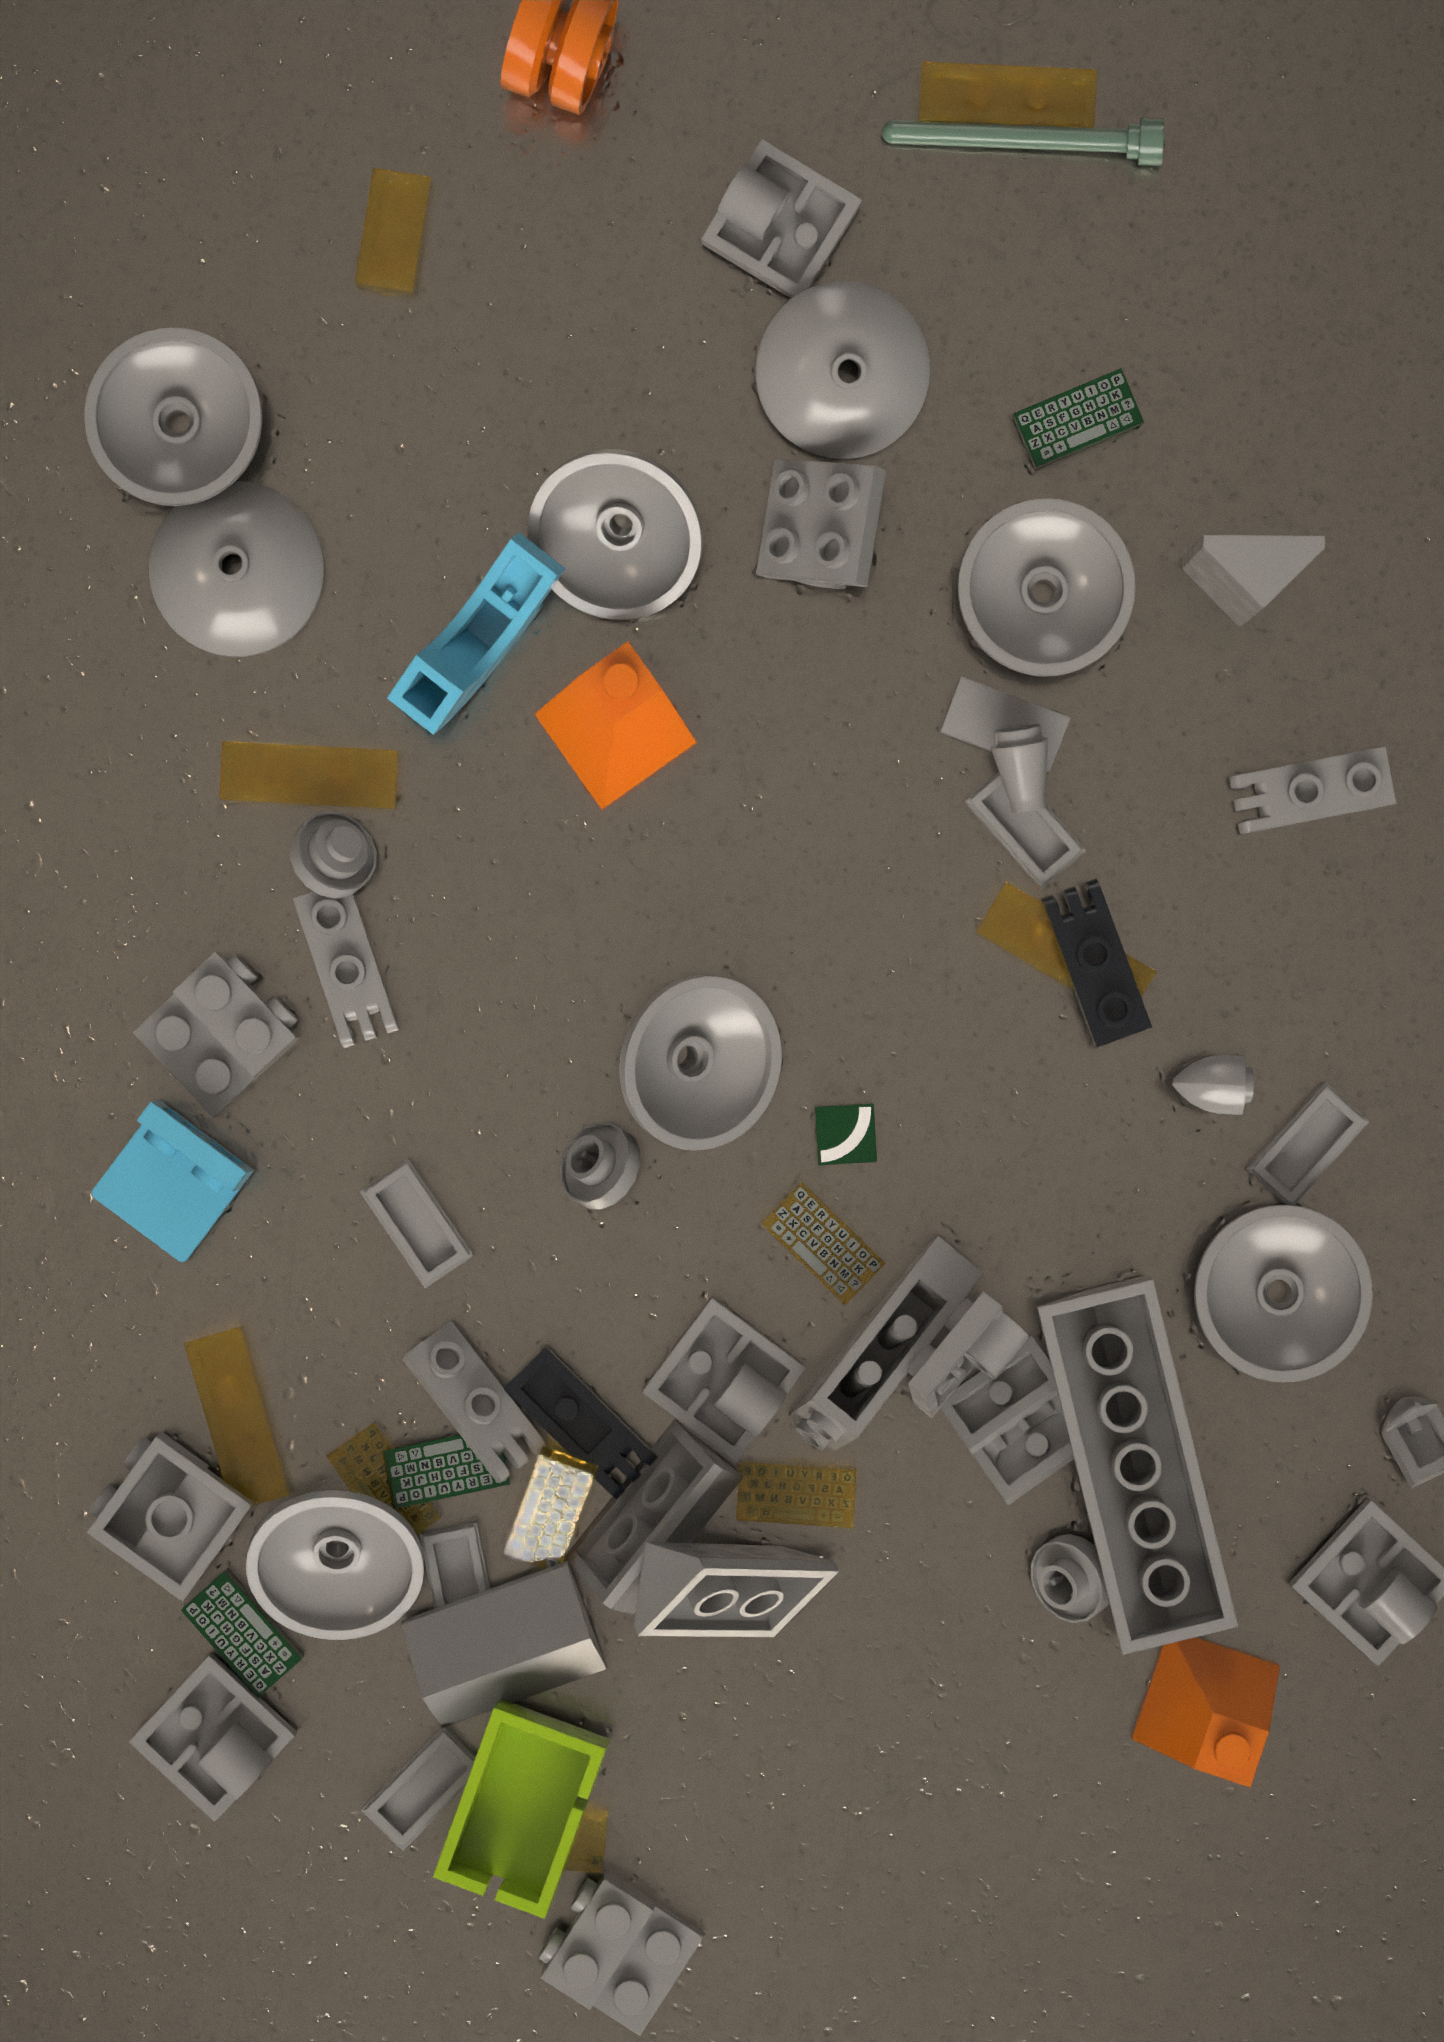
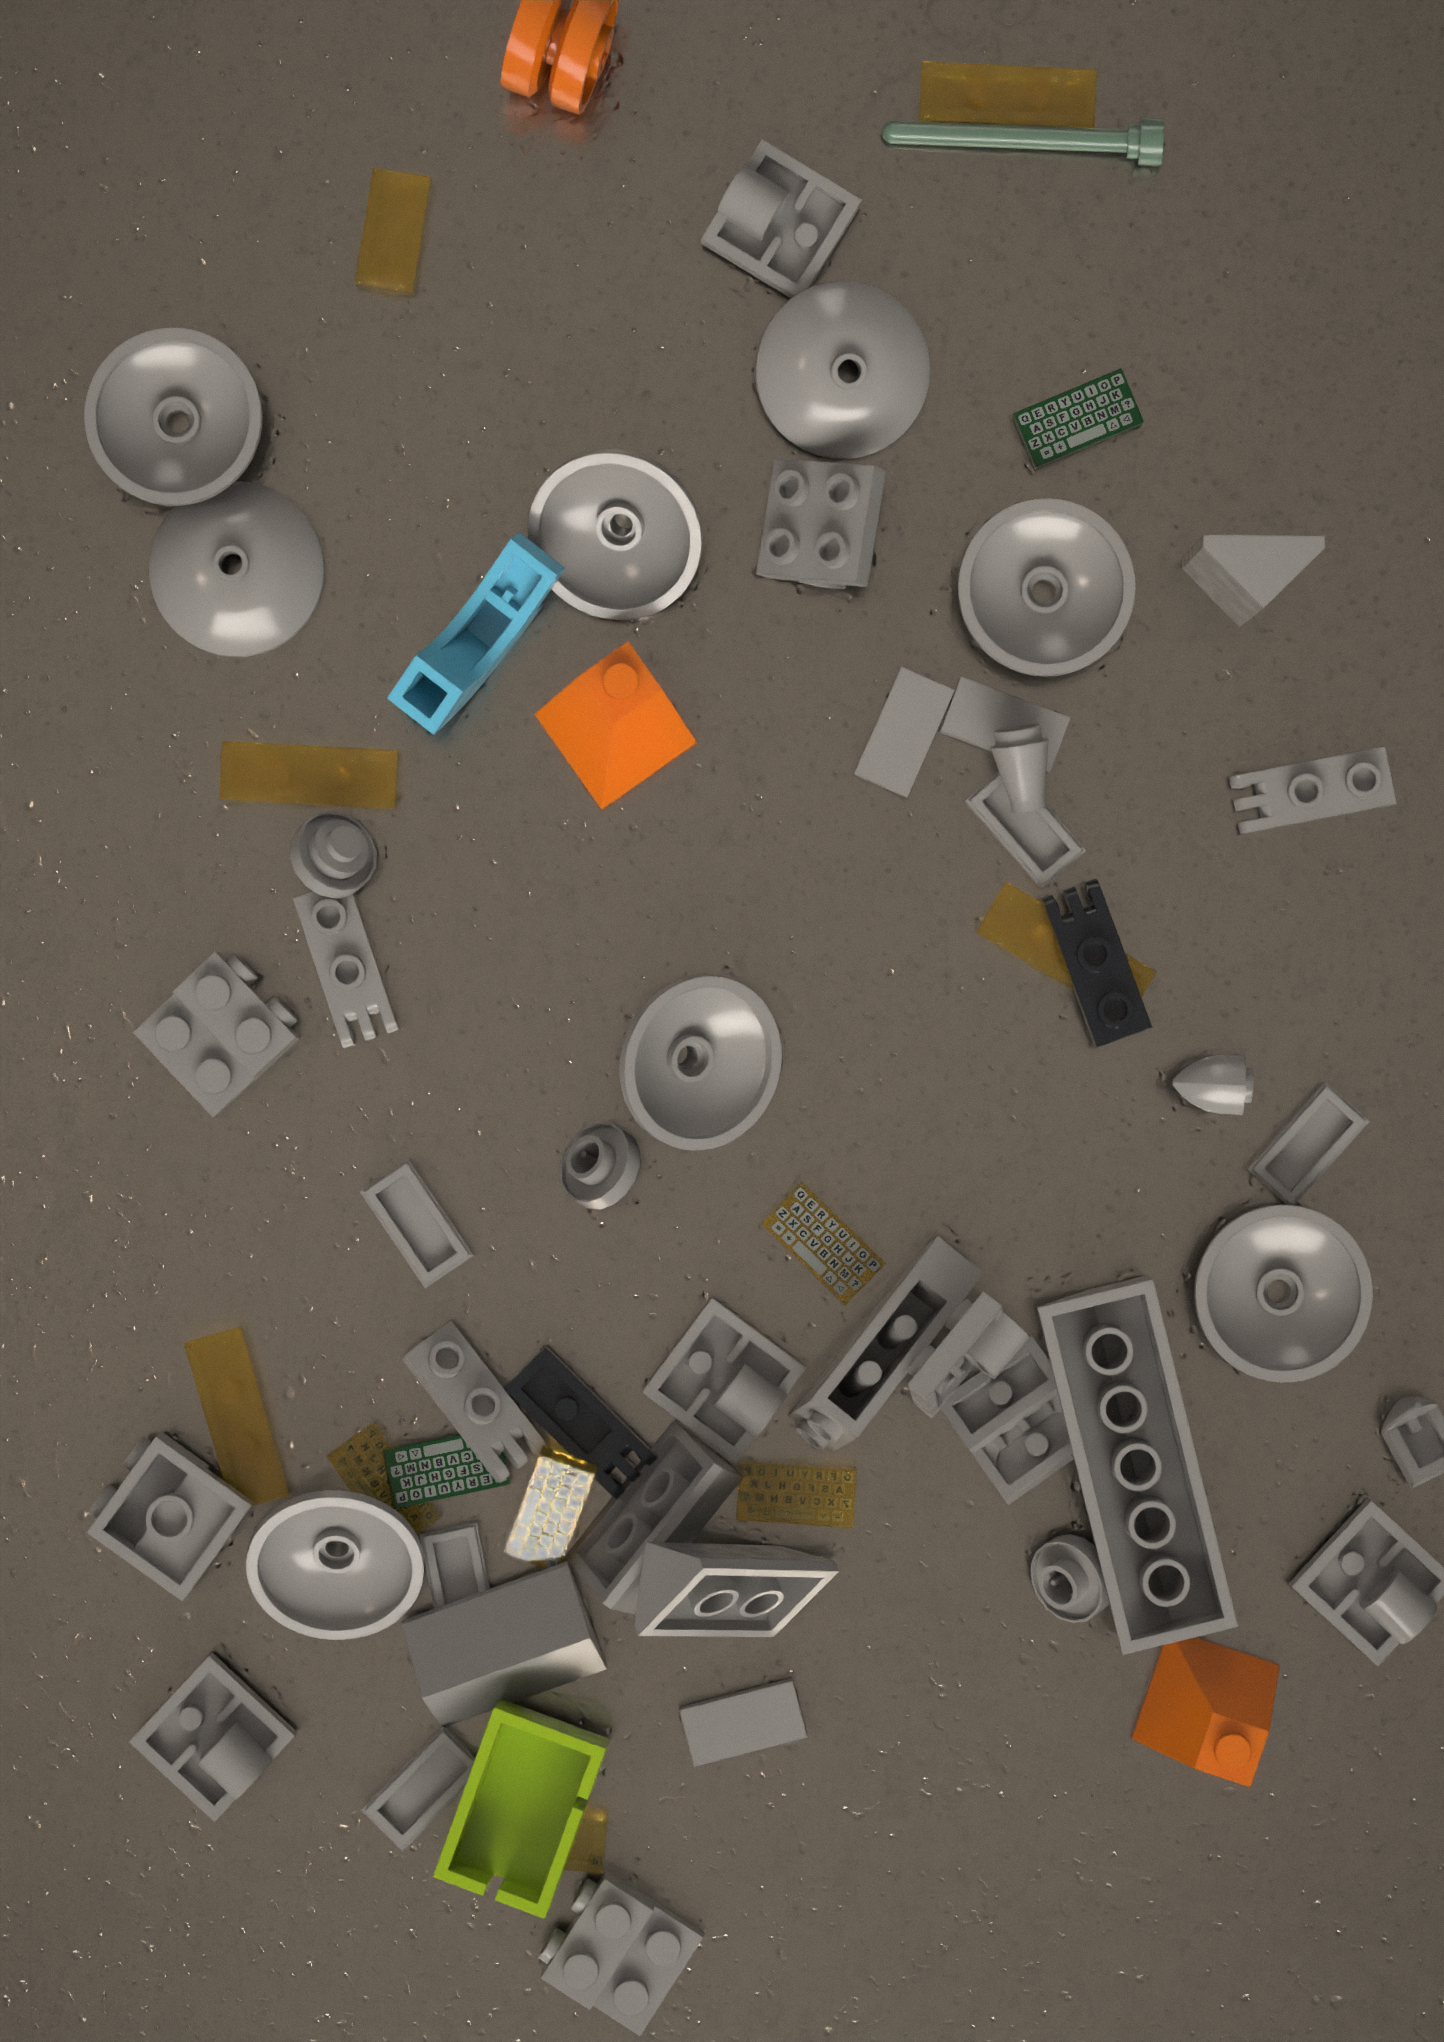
(171, 1181): medium azure bracket -> none
(242, 1633): tile -> none
(743, 1722): none -> light grey tile
(845, 1134): dark green tile -> none
(904, 732): none -> light grey tile

